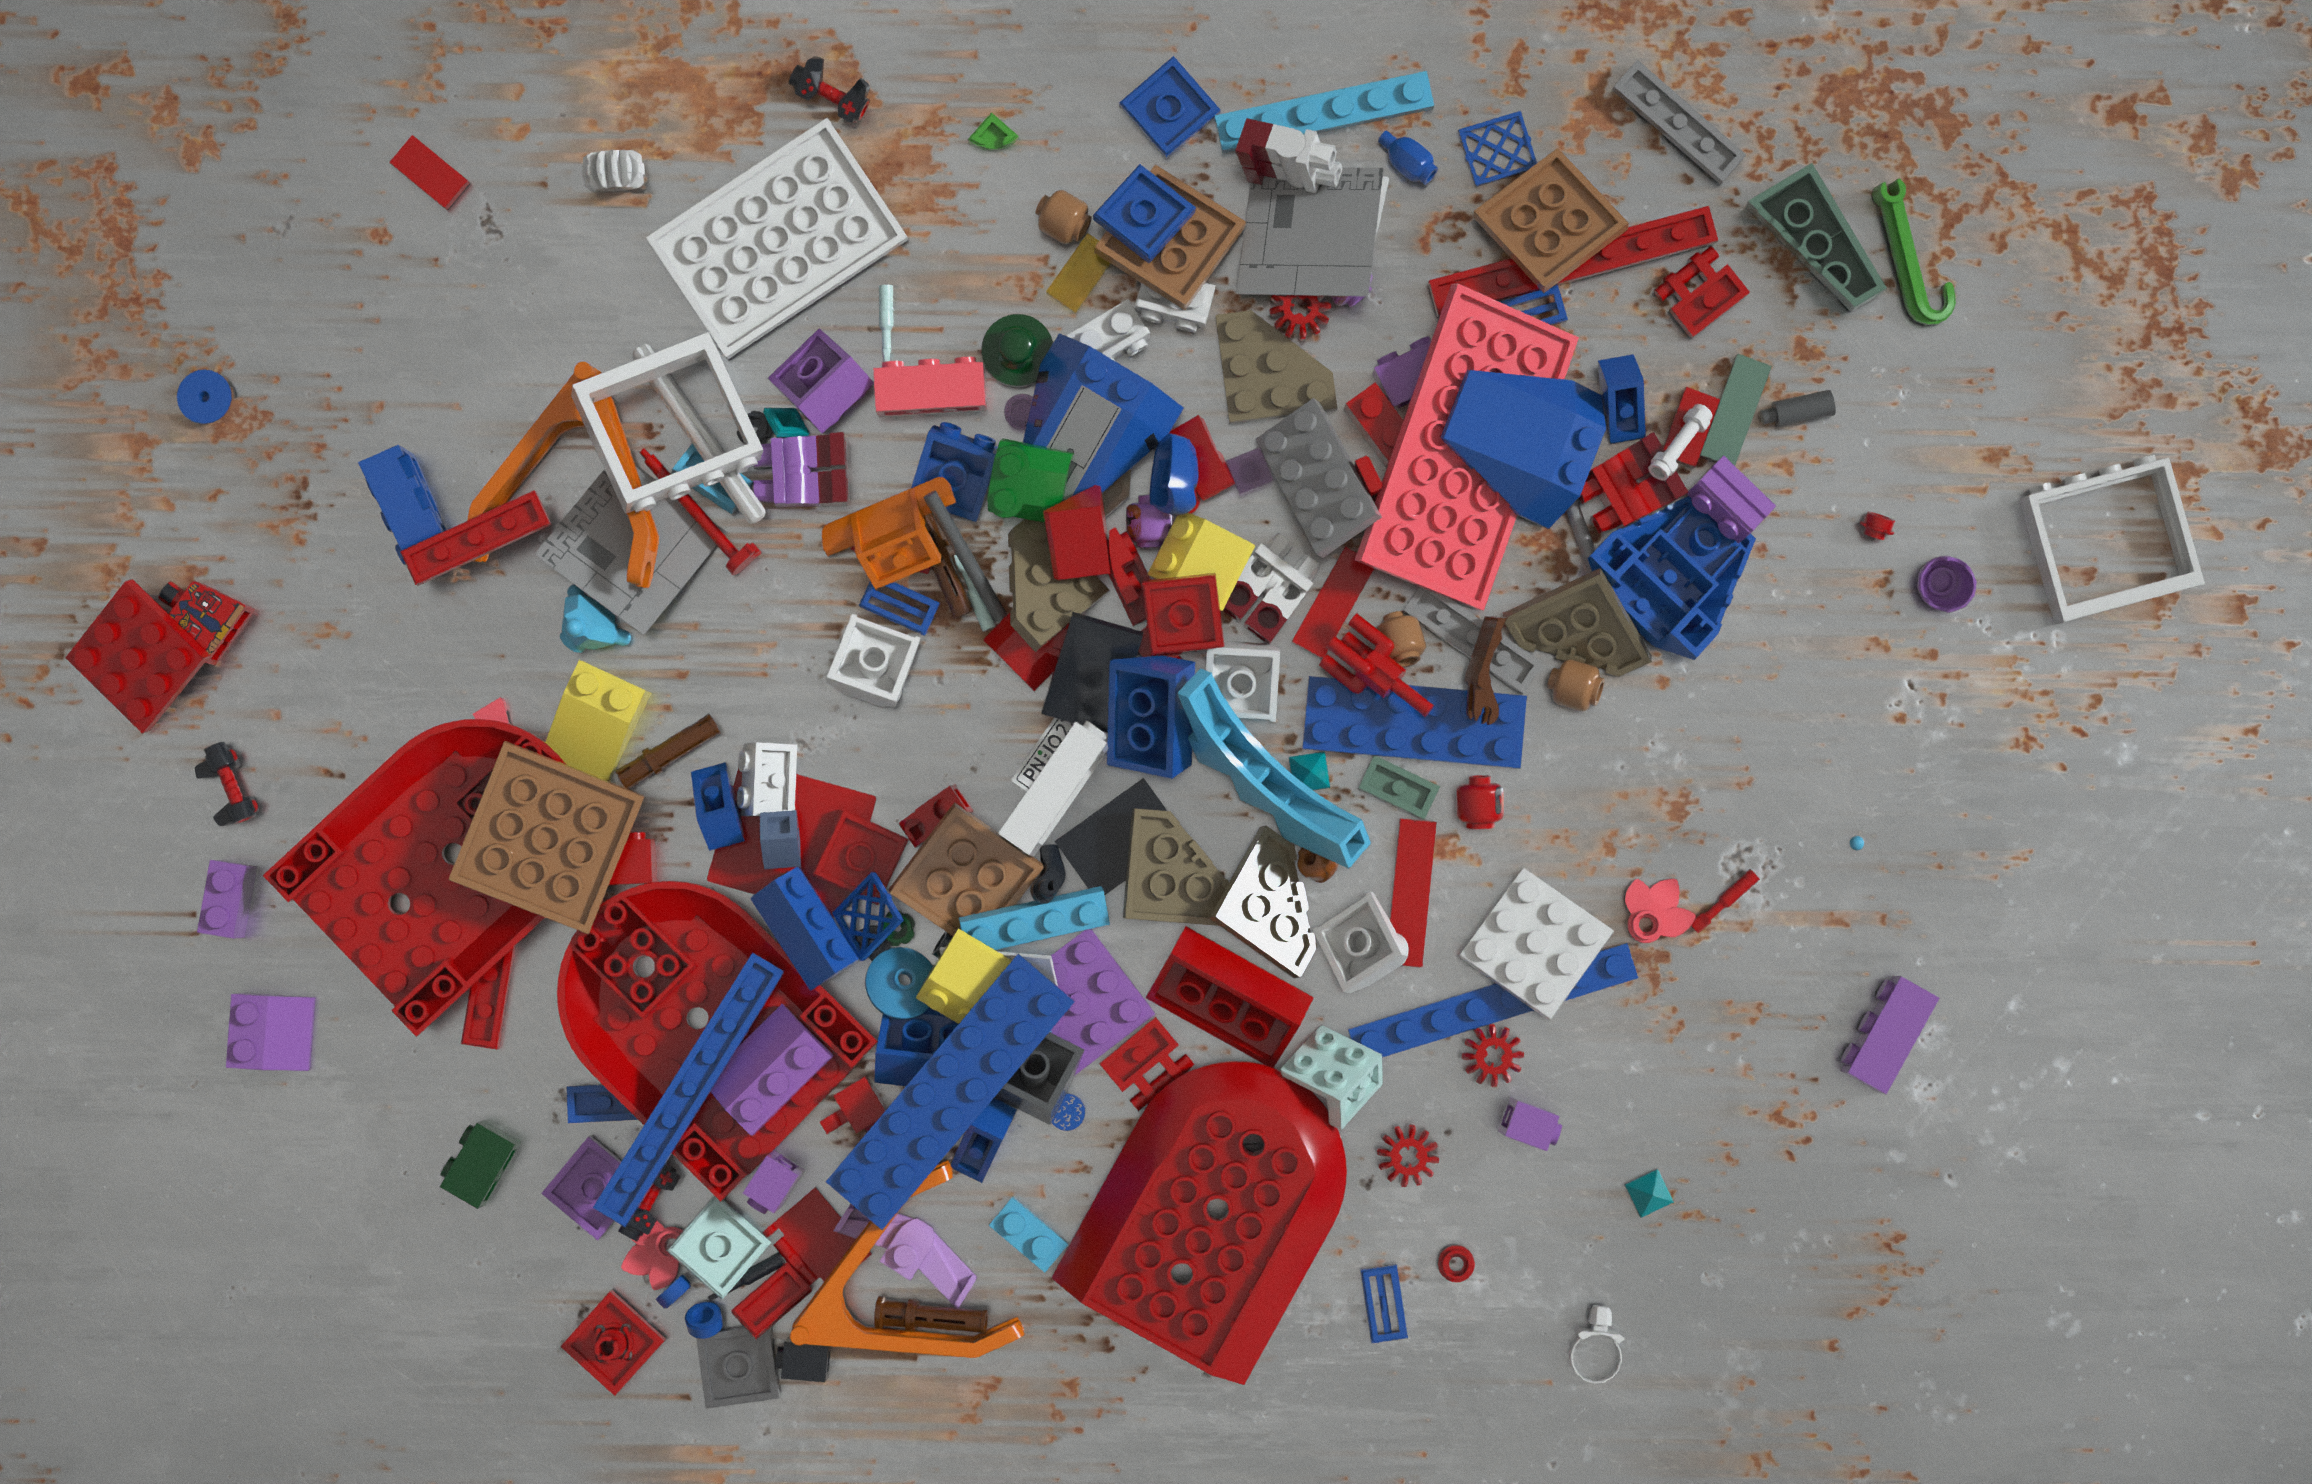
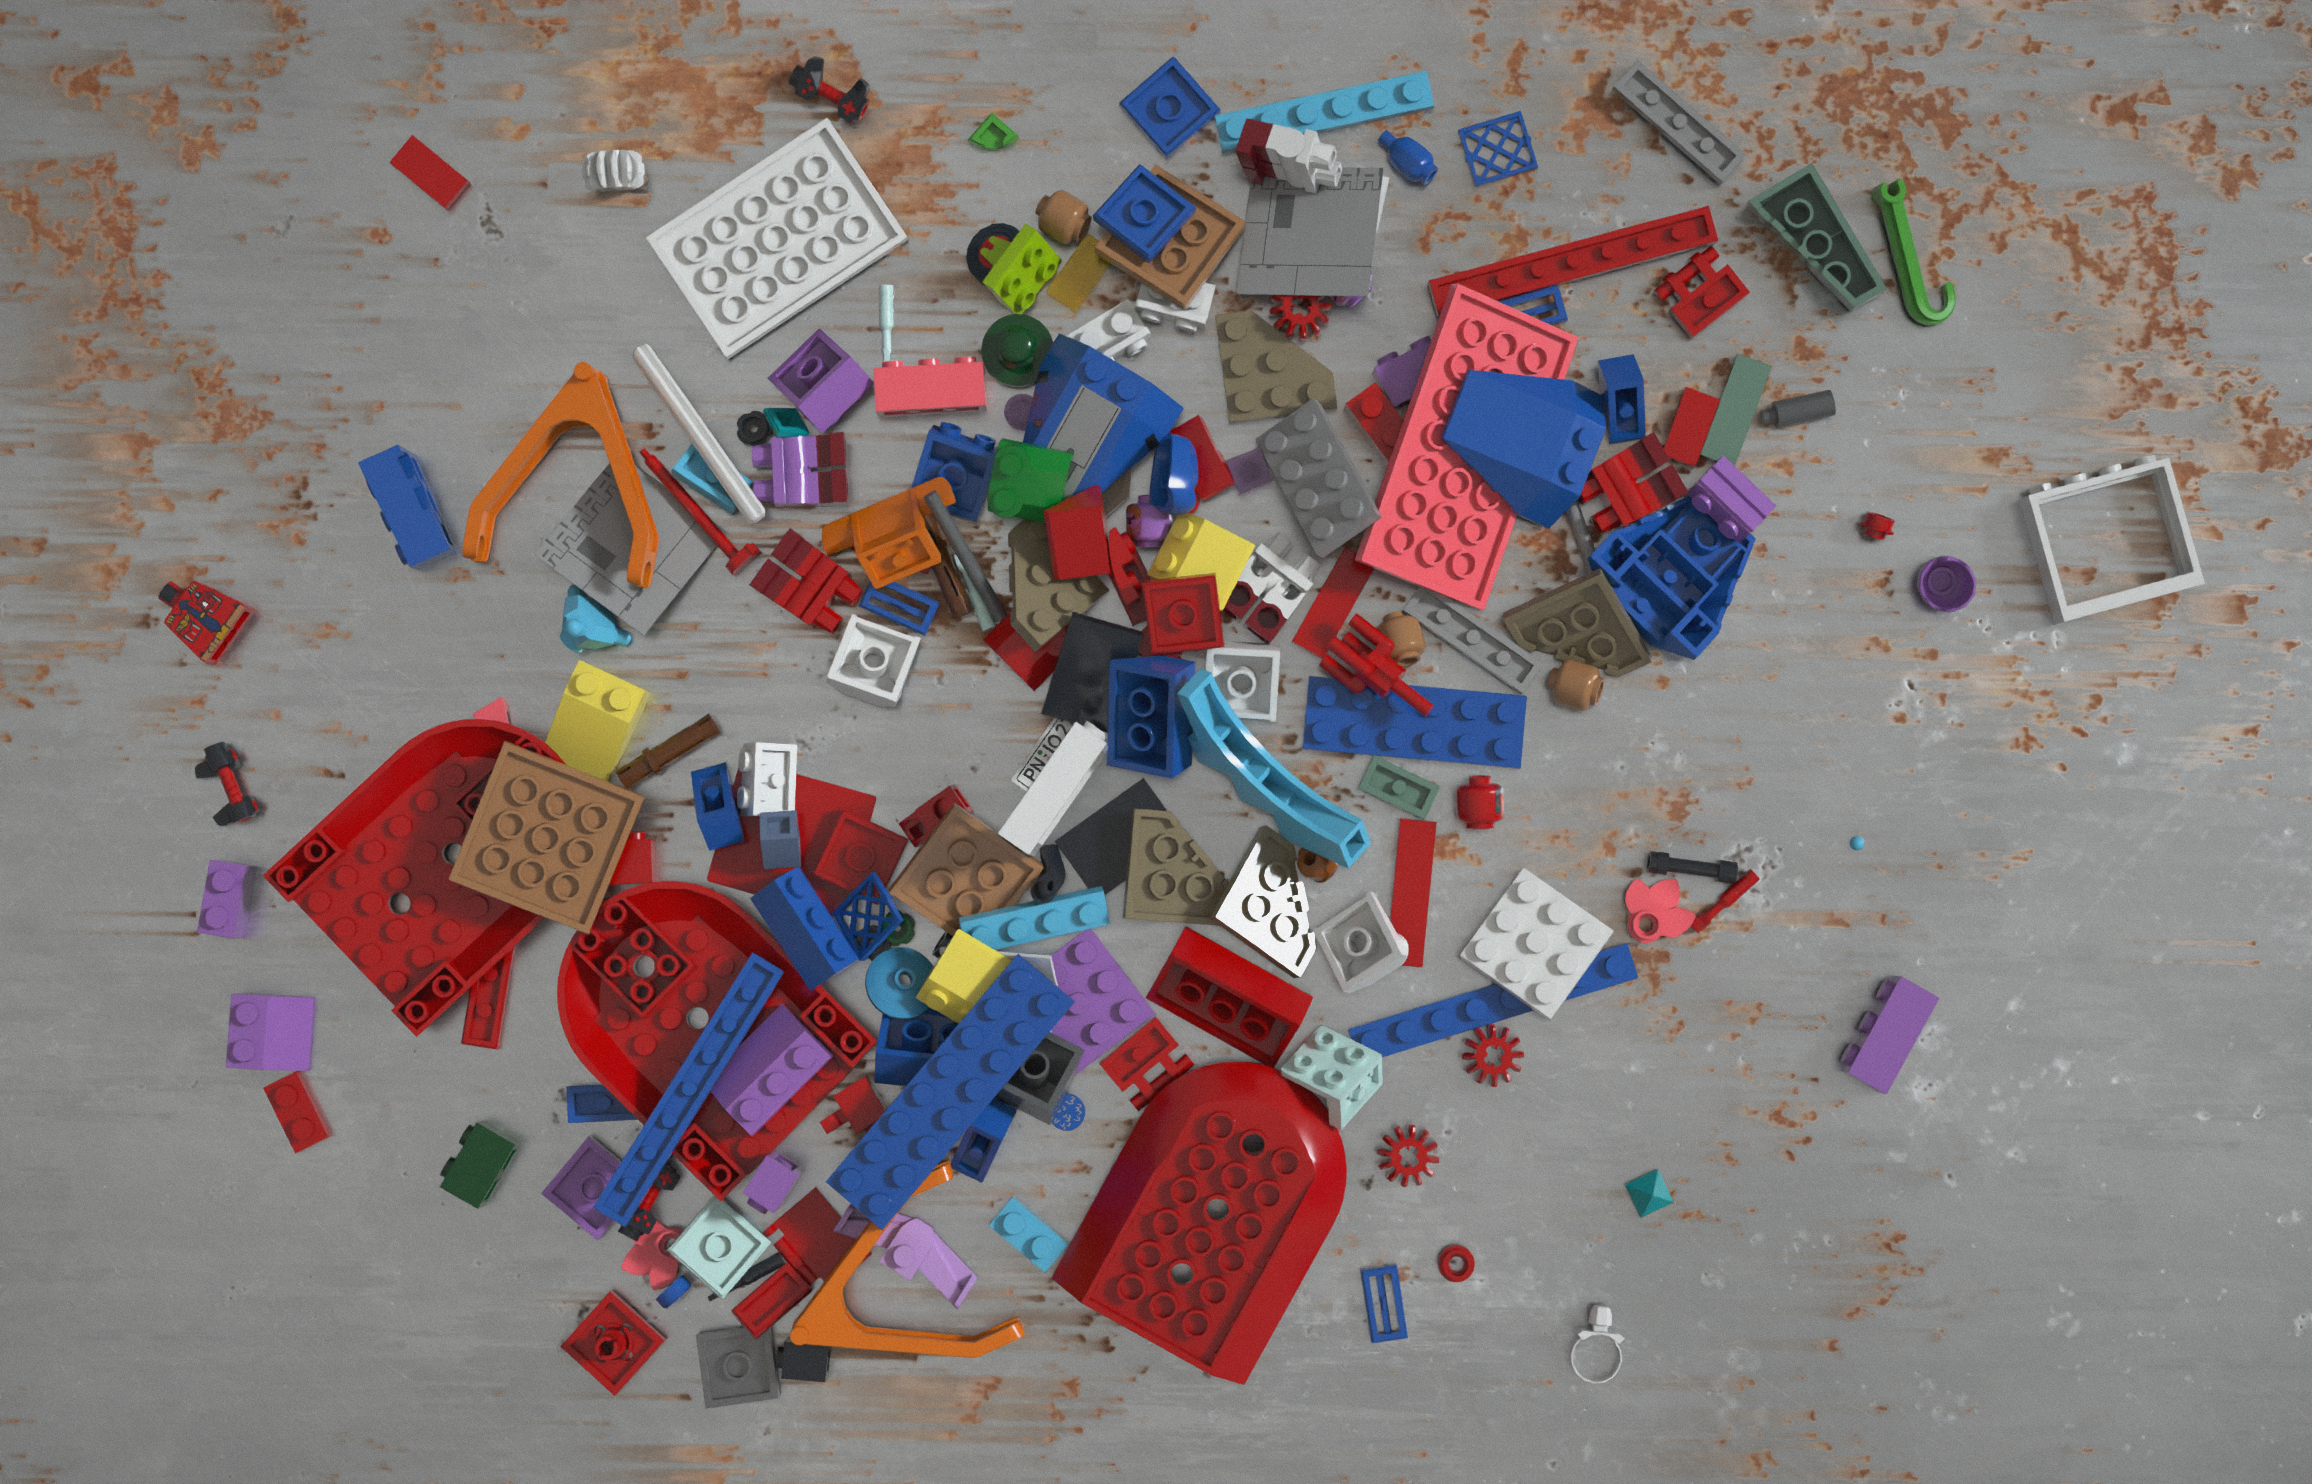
(137, 656): red plate -> none
(204, 396): blue piece -> none
(297, 1111): none -> red plate
(475, 538): red tile -> none
(645, 370): white window -> none
(704, 1320): blue tile -> none
(816, 590): none -> red hips
(913, 1315): reddish brown pin -> none
(1011, 263): none -> lime plate
(1311, 770): teal slope -> none
(1369, 476): red tile -> none
(1477, 676): reddish brown arm -> none
(1530, 1124): medium lavender brick -> none
(1550, 220): medium nougat plate -> none
(1665, 463): white bar -> none
(1722, 871): none -> black bar

